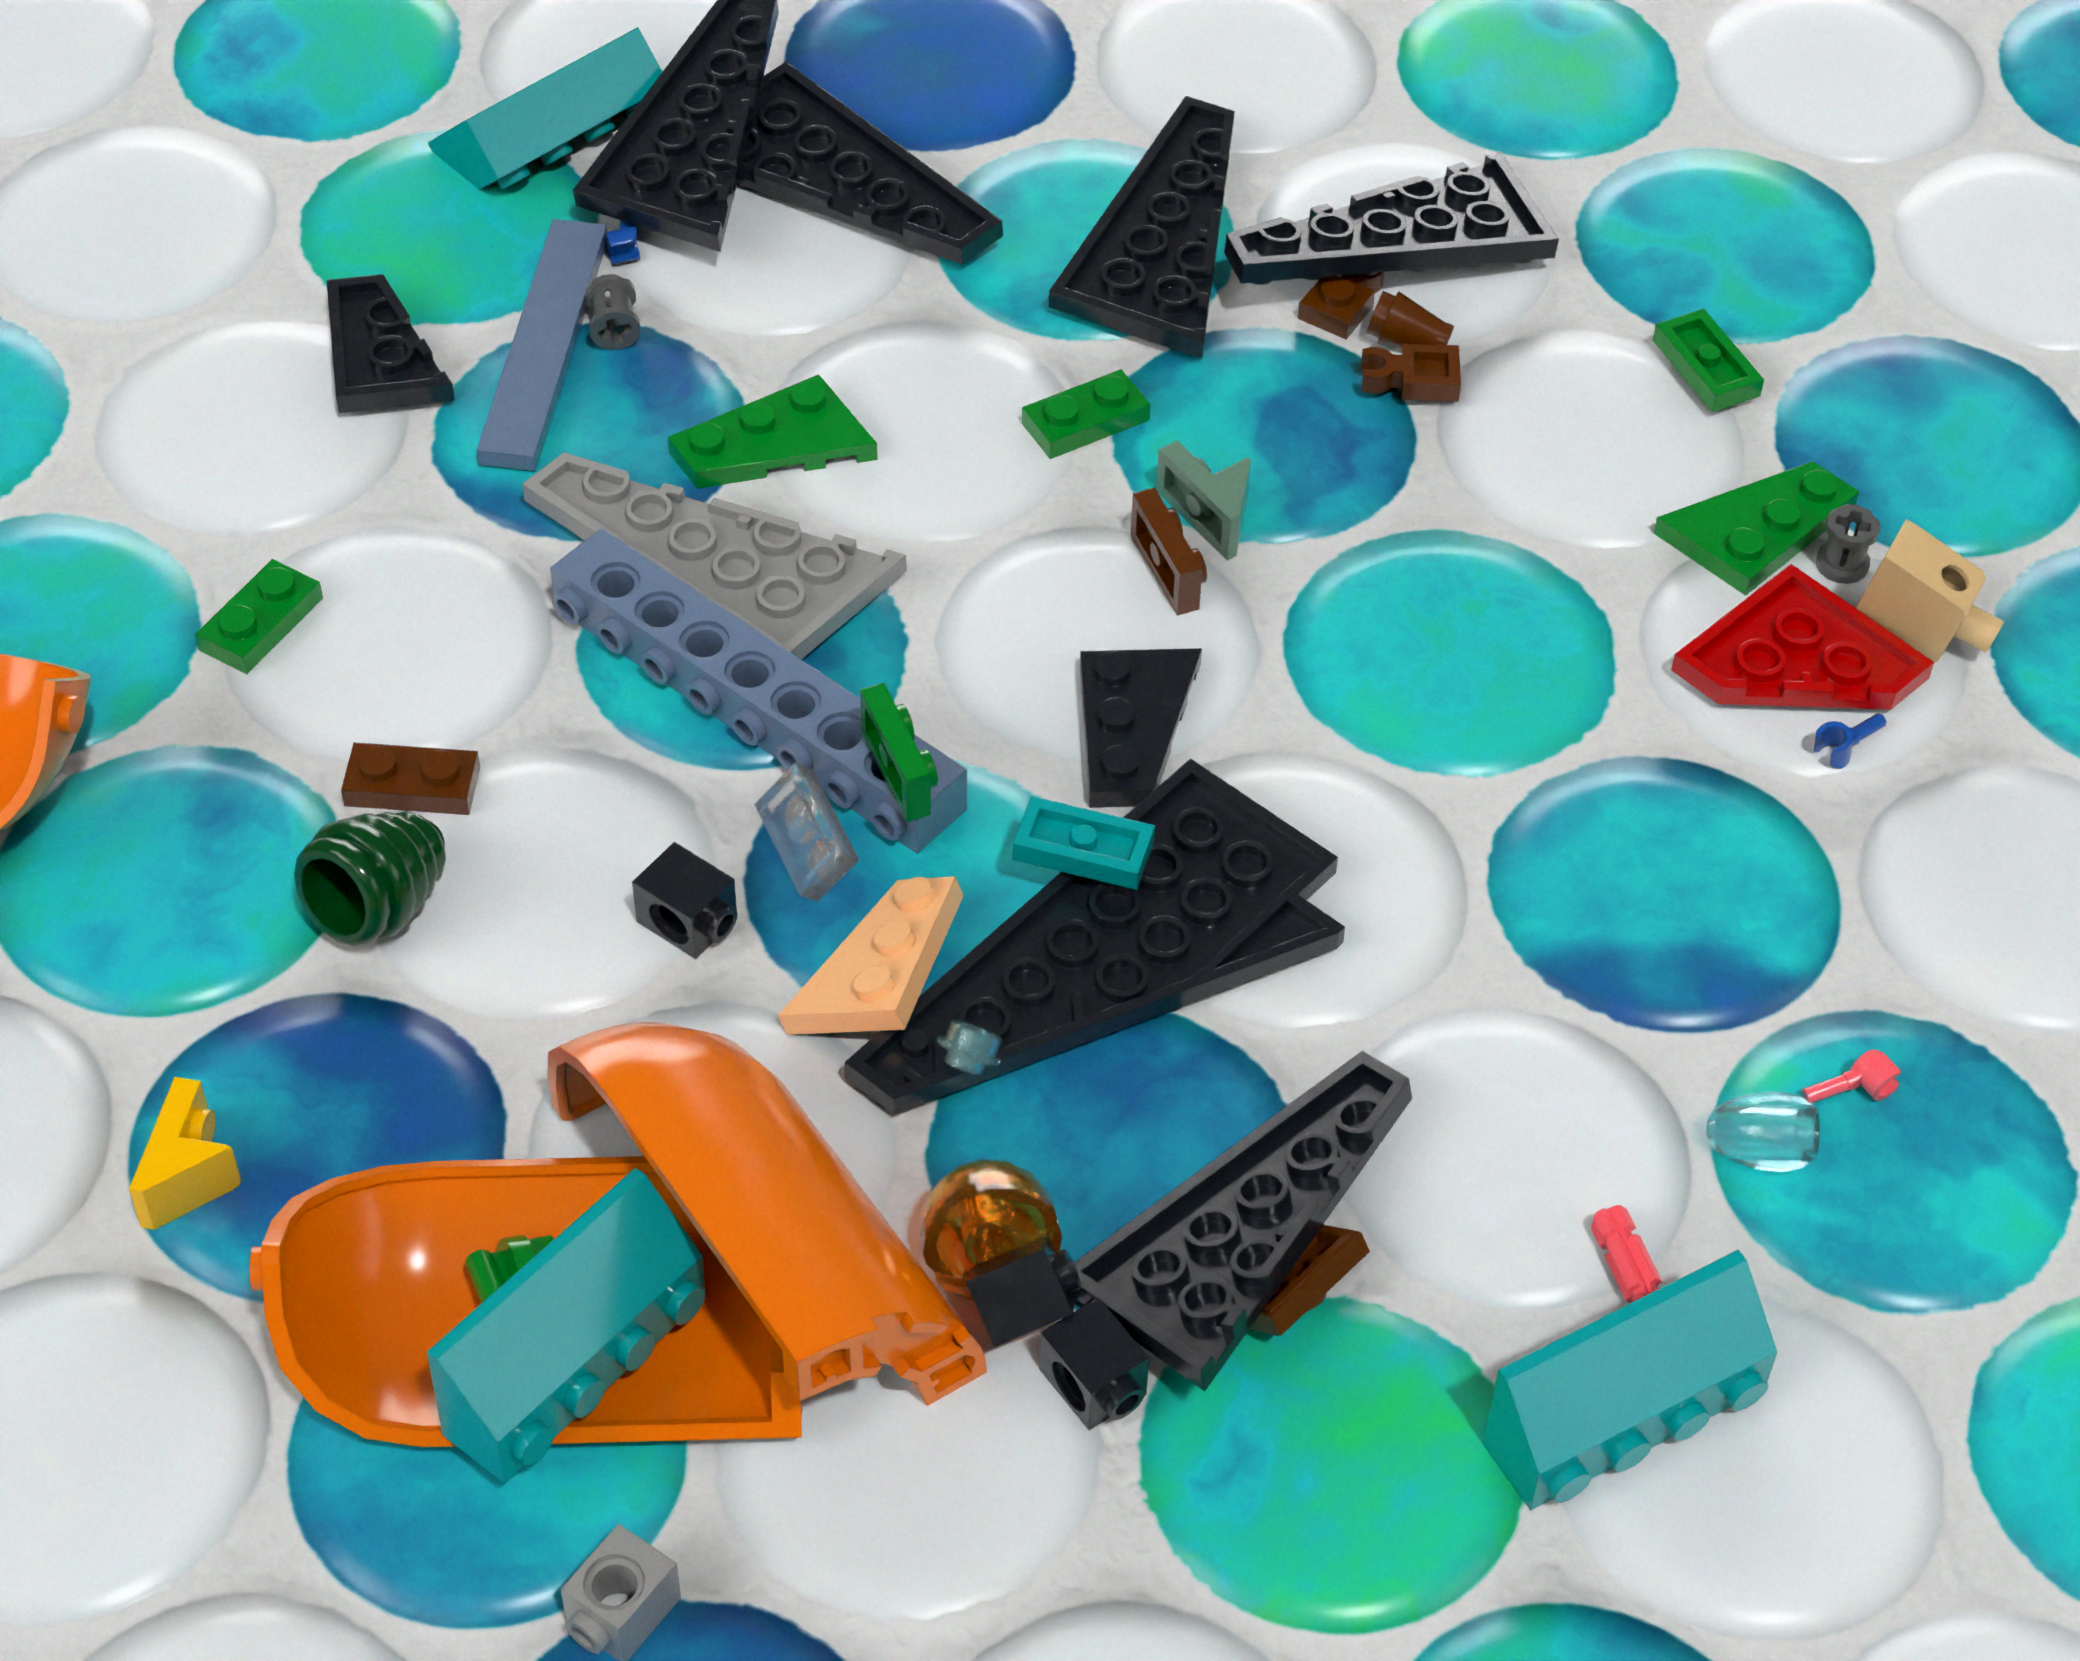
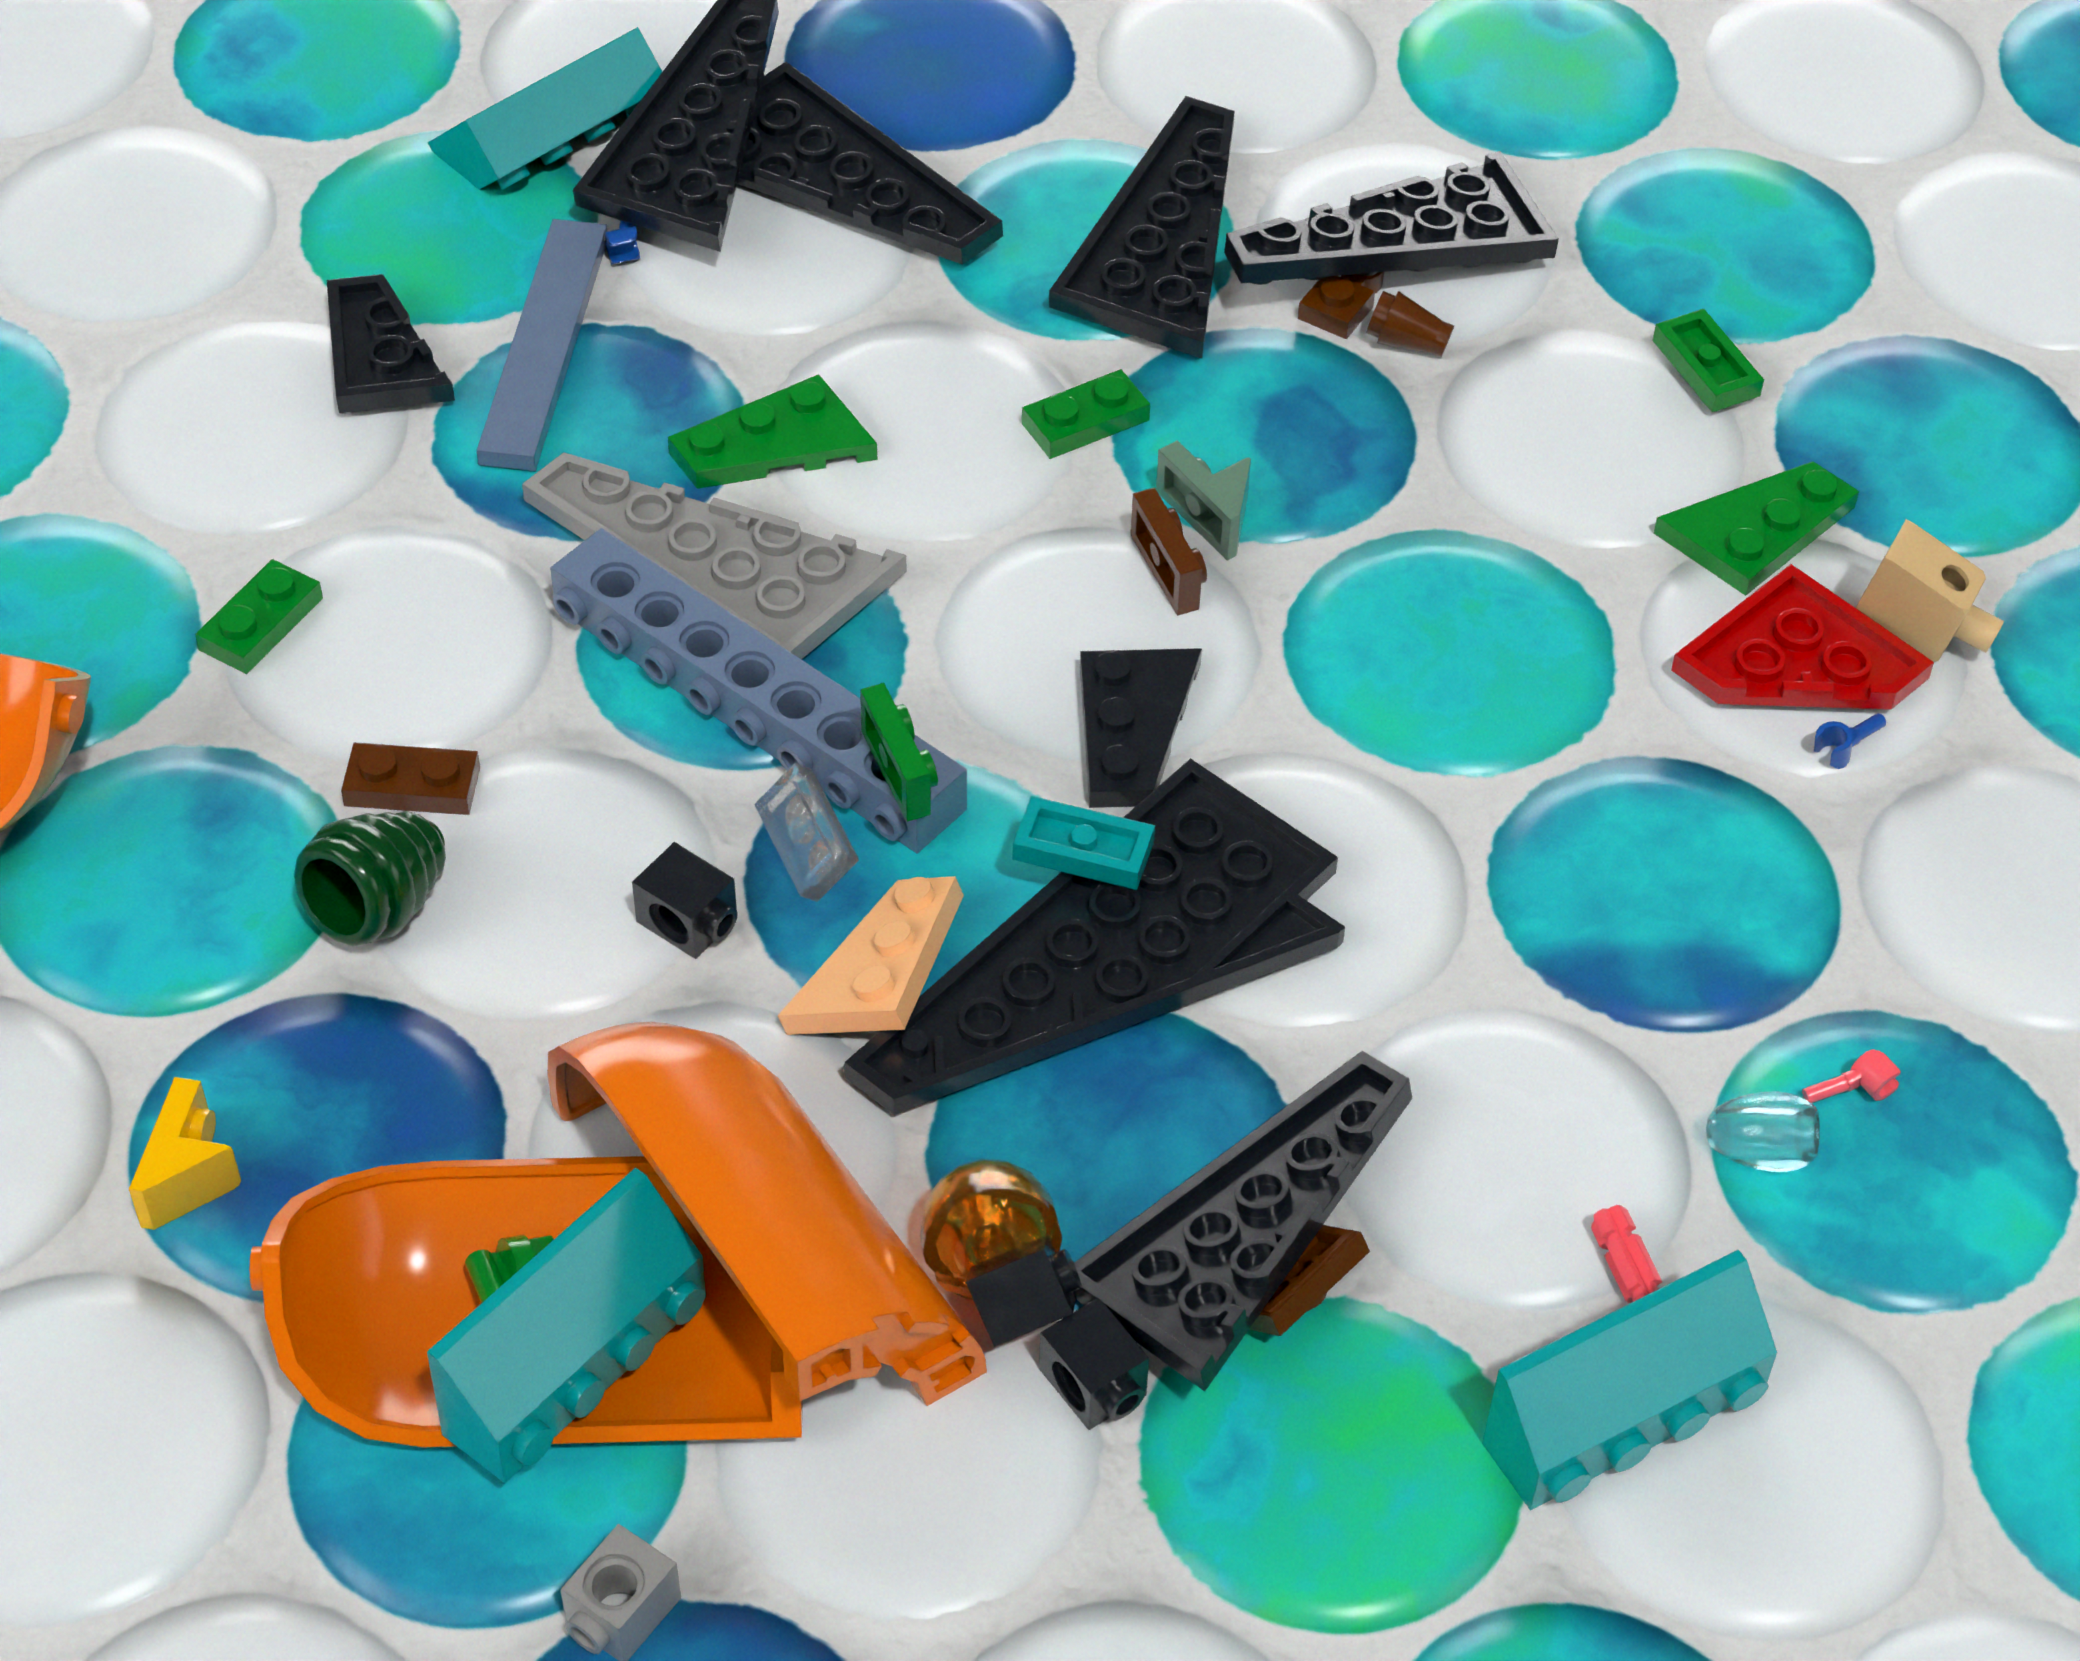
(603, 323): dark grey bush -> none
(970, 1047): clear light blue plate -> none
(1420, 371): reddish brown plate -> none
(1856, 546): dark grey bush -> none

